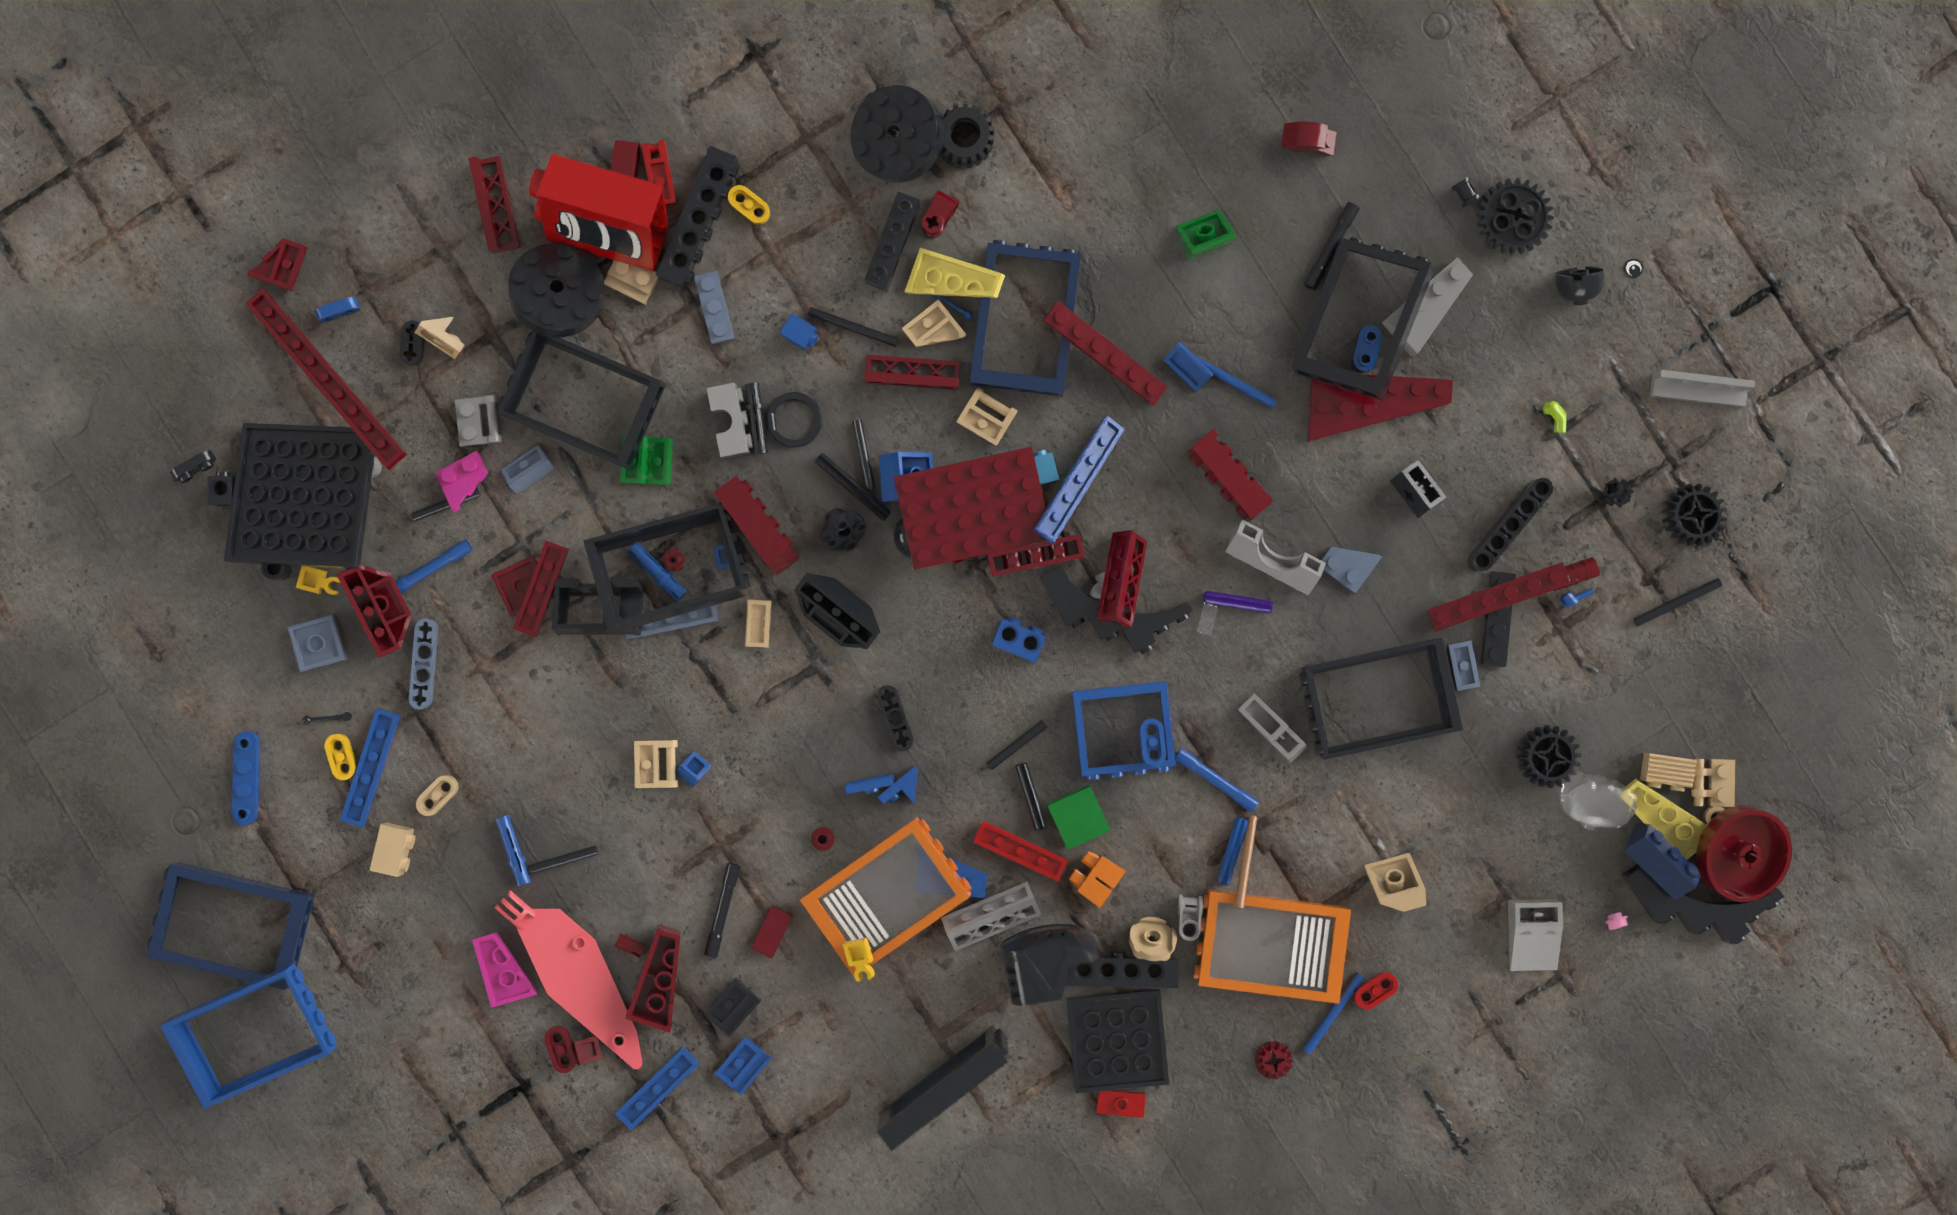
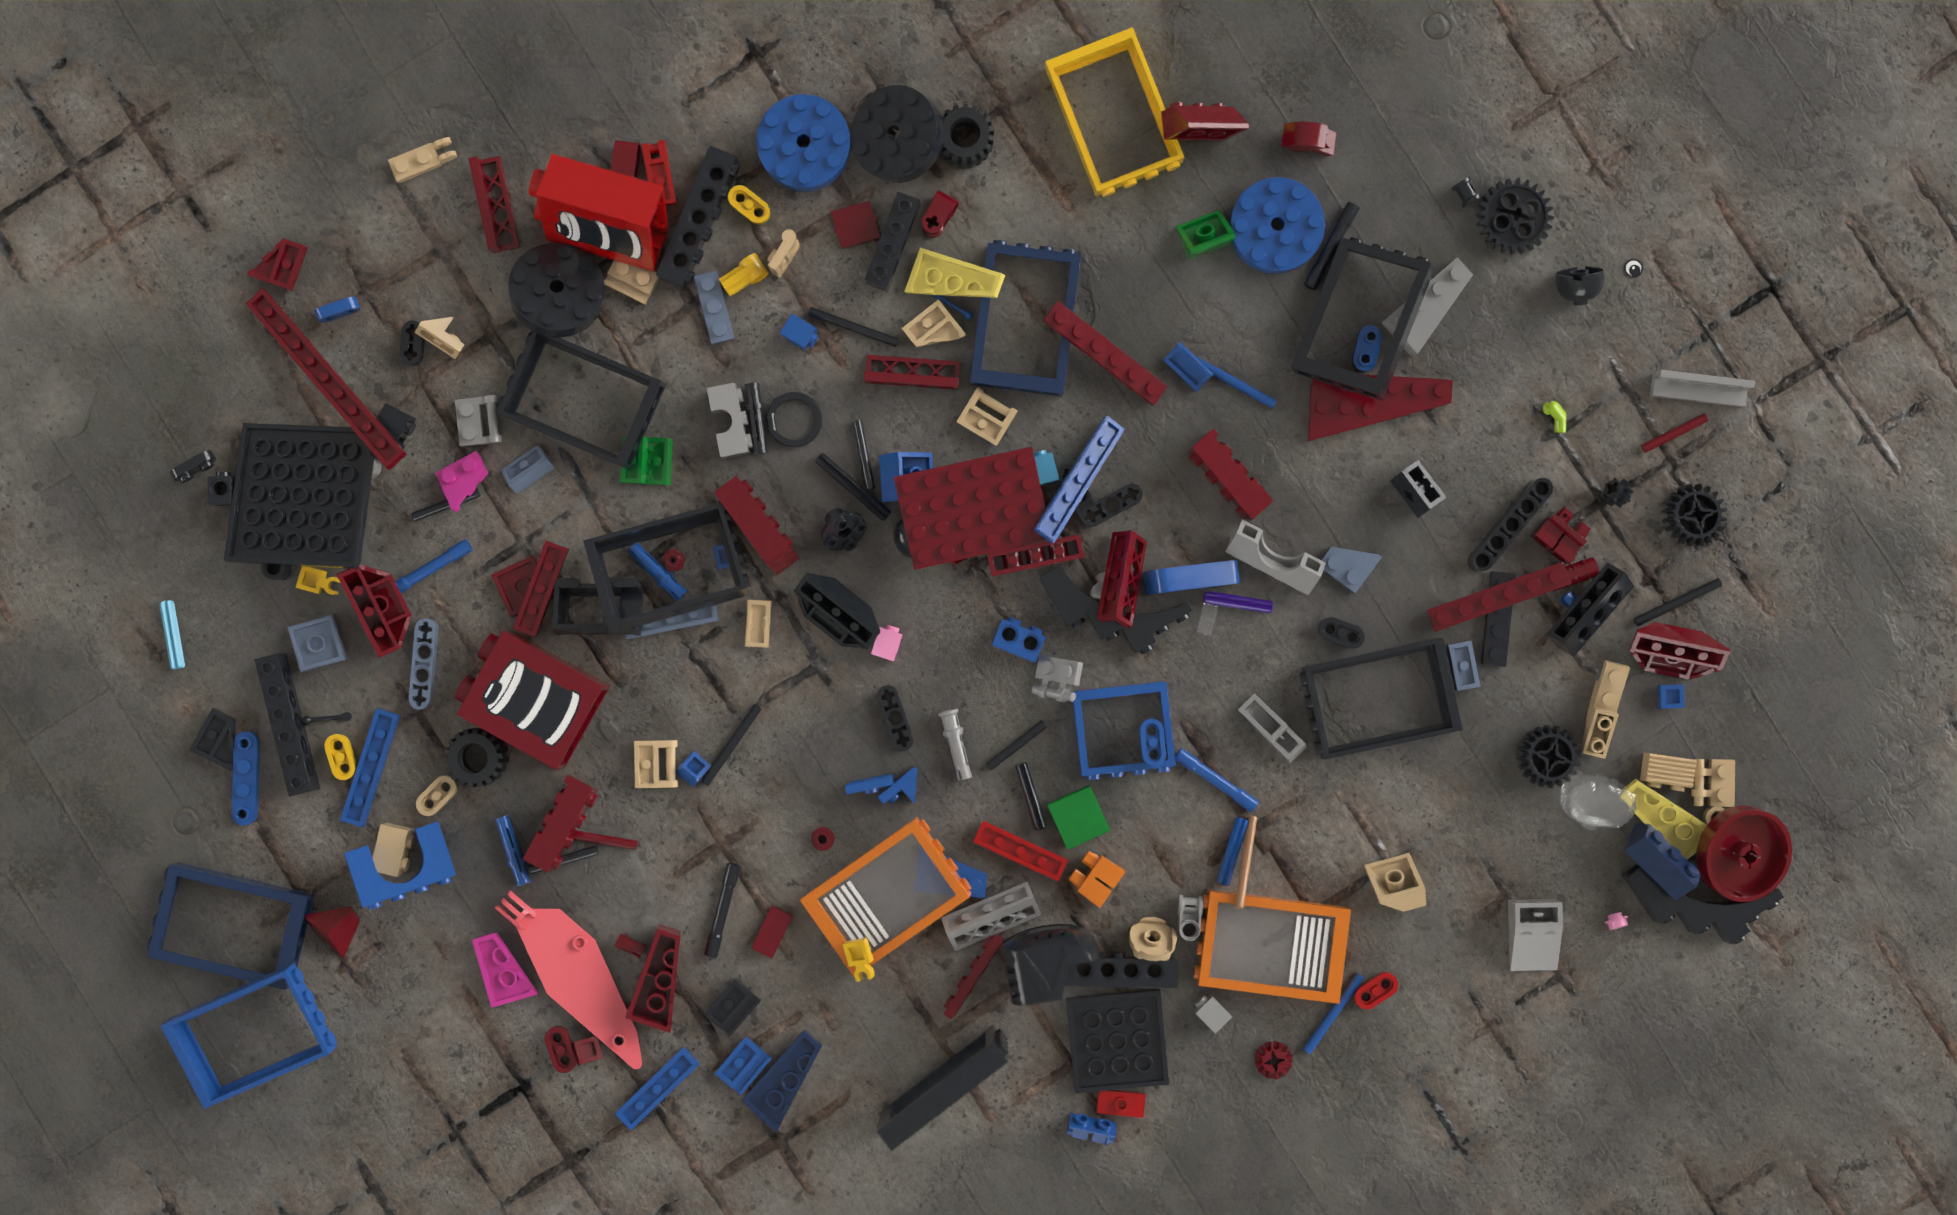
(172, 634): none -> medium azure axle
(216, 739): none -> black wing
(287, 724): none -> black brick
(335, 927): none -> dark red slope
(373, 889): none -> blue arch
(397, 423): none -> black slope
(420, 160): none -> tan hinge
(457, 763): none -> black tyre
(530, 698): none -> dark red brick
(560, 824): none -> dark red wedge
(606, 840): none -> dark red bar
(731, 744): none -> black bar
(748, 272): none -> yellow piece
(779, 1085): none -> dark blue wing
(782, 257): none -> tan plate
(793, 121): none -> blue piece
(855, 224): none -> dark red piece
(887, 643): none -> bright pink brick
(953, 733): none -> light grey pin
(978, 967): none -> dark red plate
(1057, 670): none -> light grey plate
(1090, 504): none -> black beam
(1091, 54): none -> yellow window
(1102, 1130): none -> blue hinge
(1191, 577): none -> beam
(1201, 122): none -> dark red slope
(1211, 1012): none -> light grey brick
(1296, 212): none -> blue piece
(1340, 632): none -> black plate
(1559, 537): none -> dark red hips
(1590, 609): none -> black brick
(1603, 709): none -> tan slope
(1671, 696): none -> blue plate
(1677, 651): none -> dark red wedge
(1679, 430): none -> dark red bar

